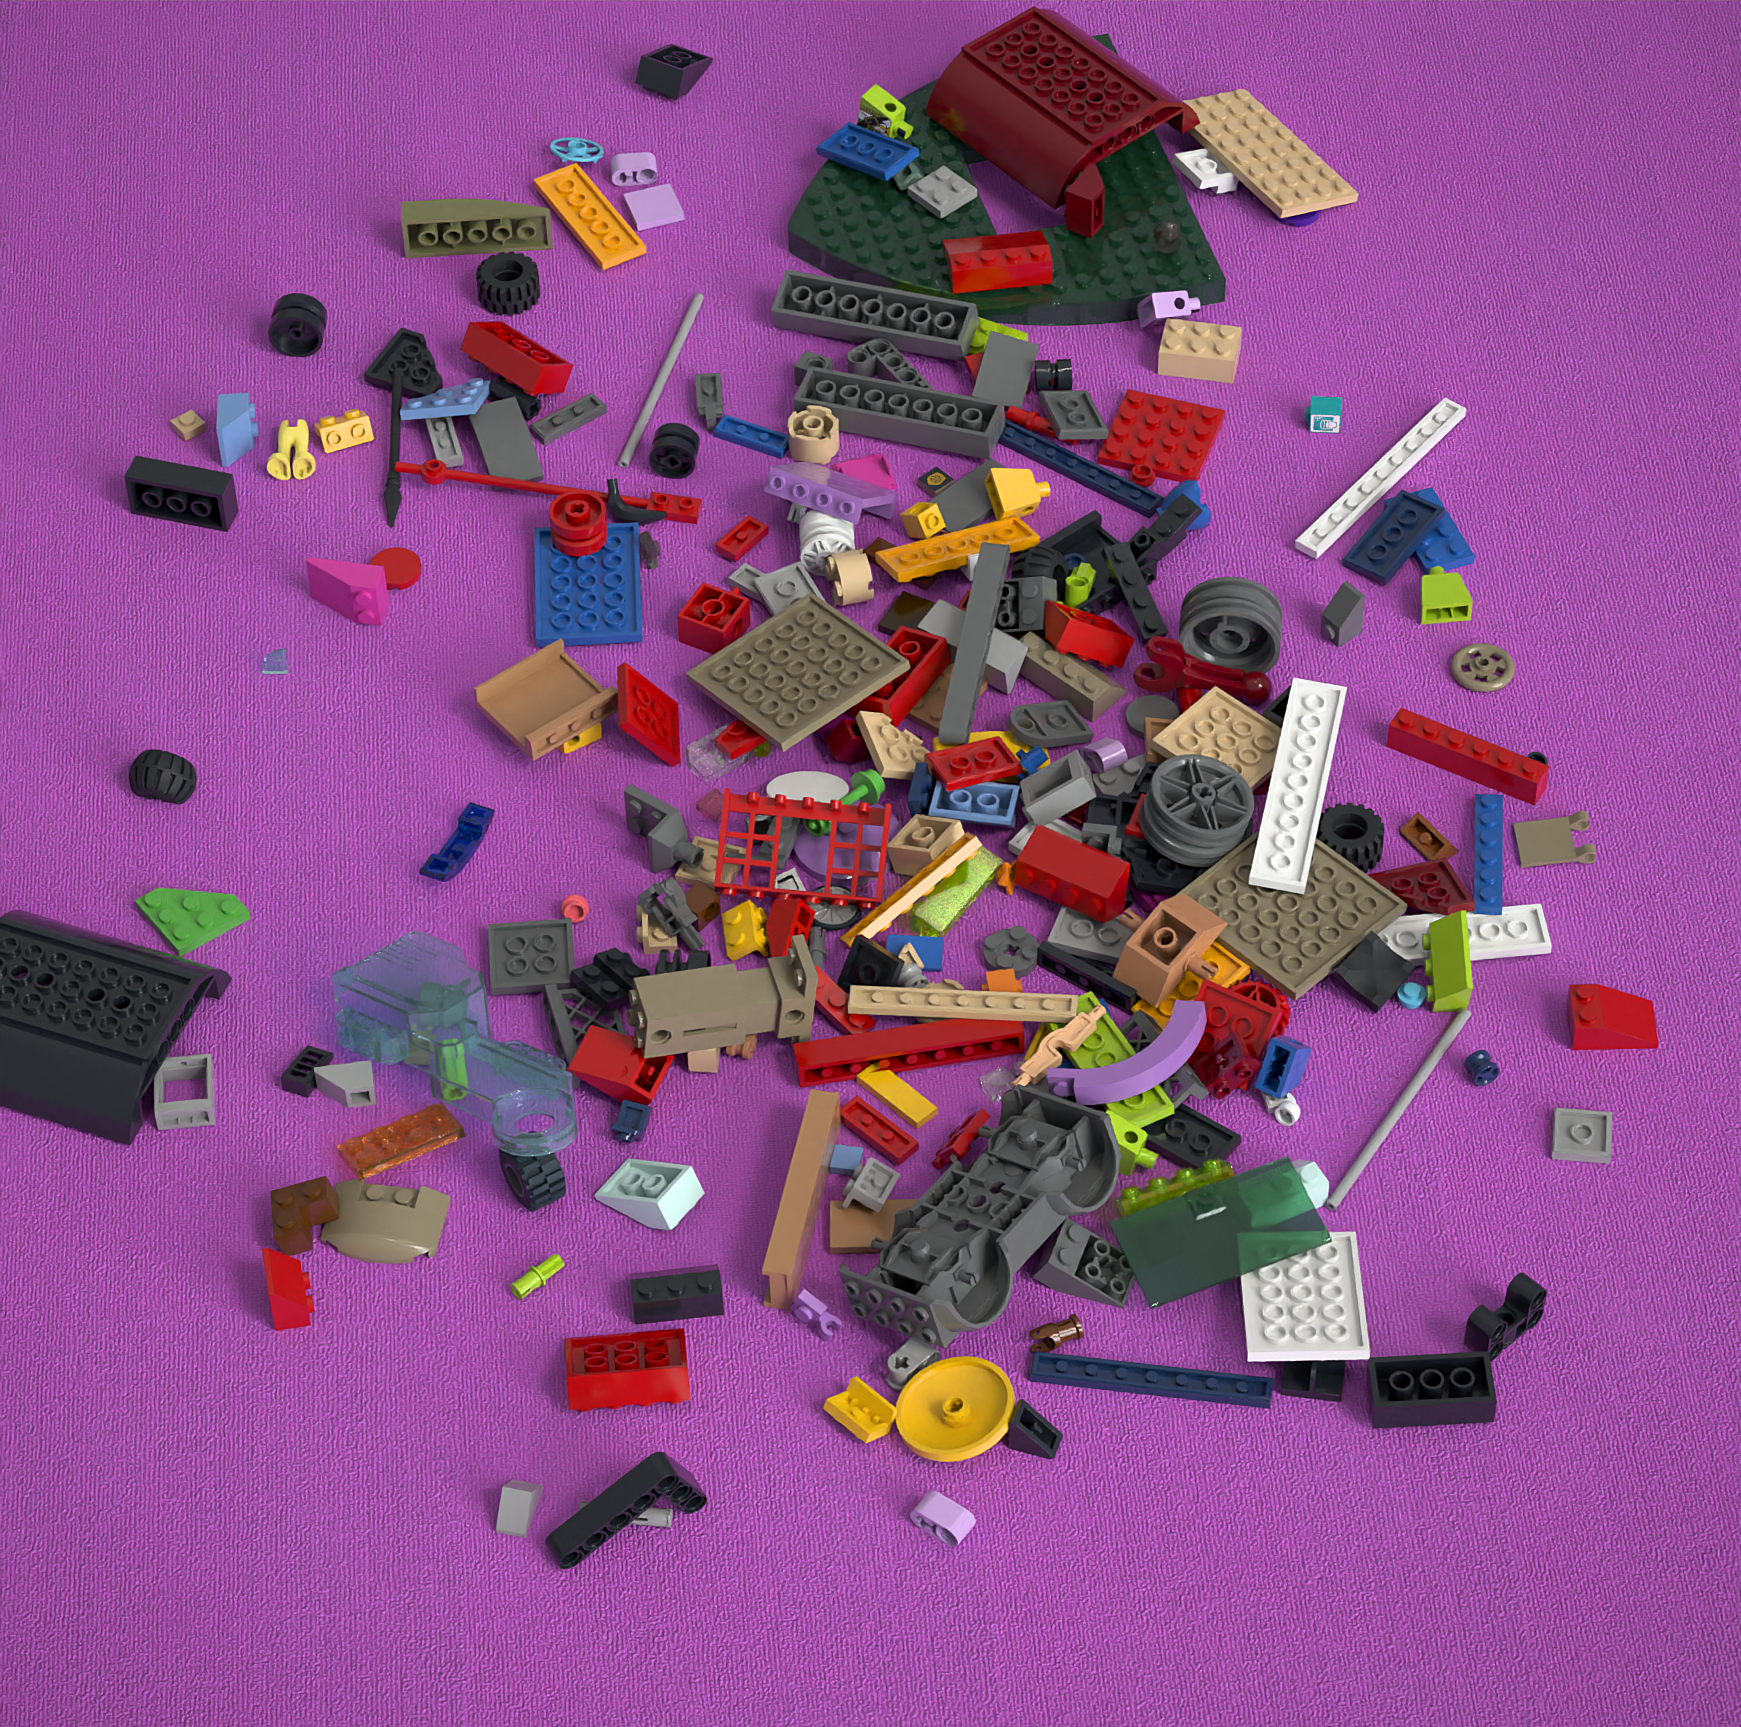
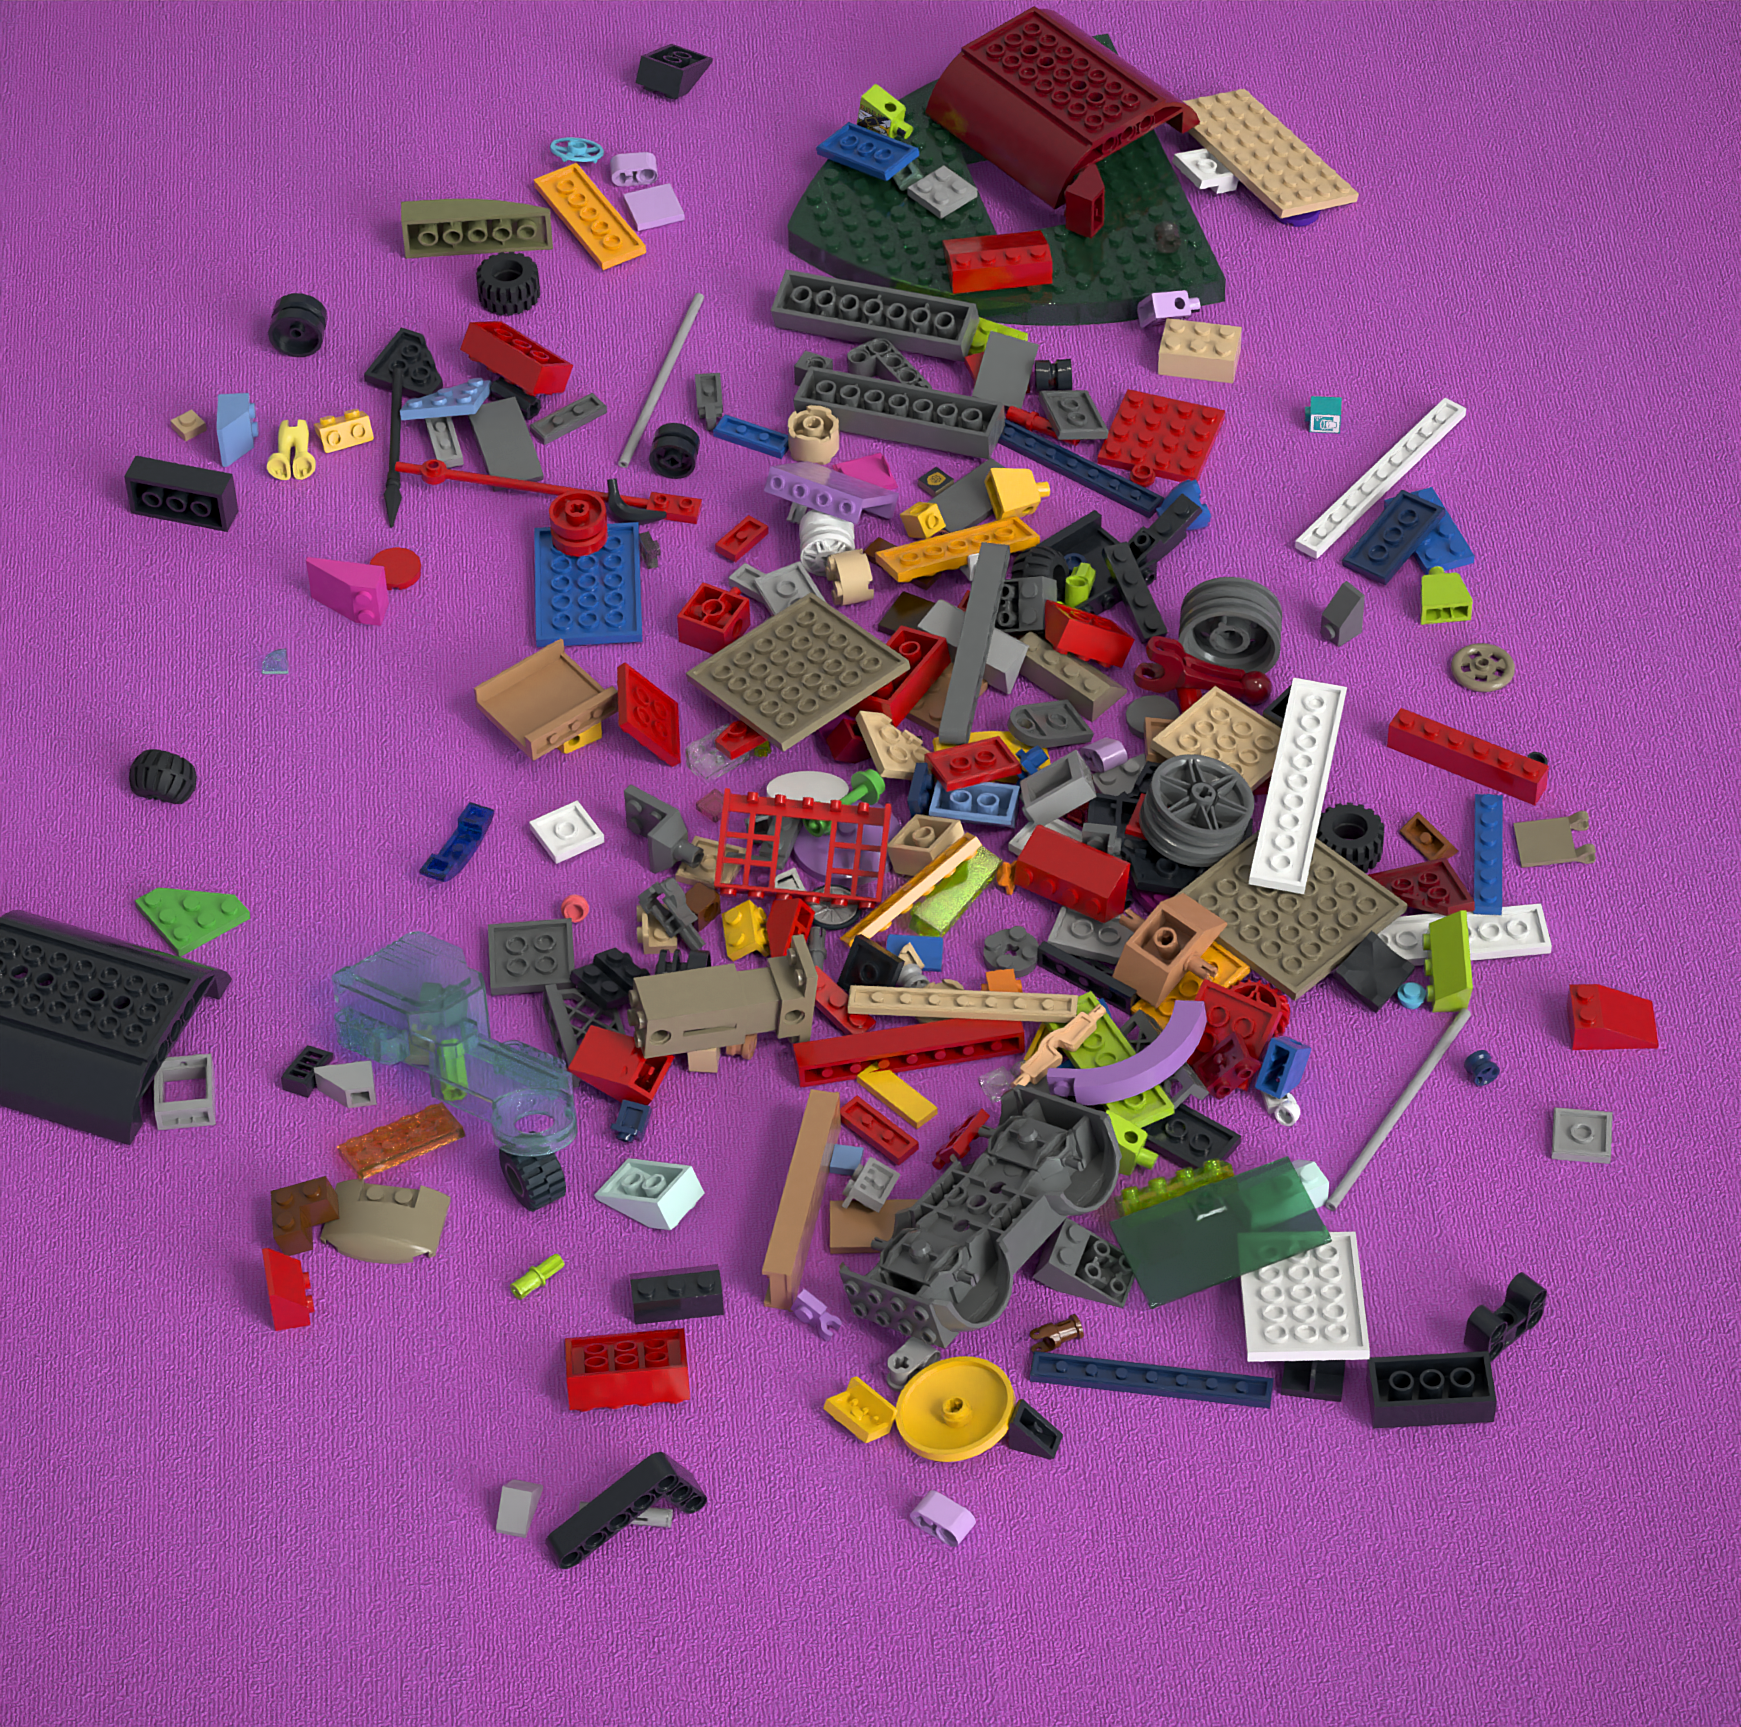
(566, 832): none -> white plate

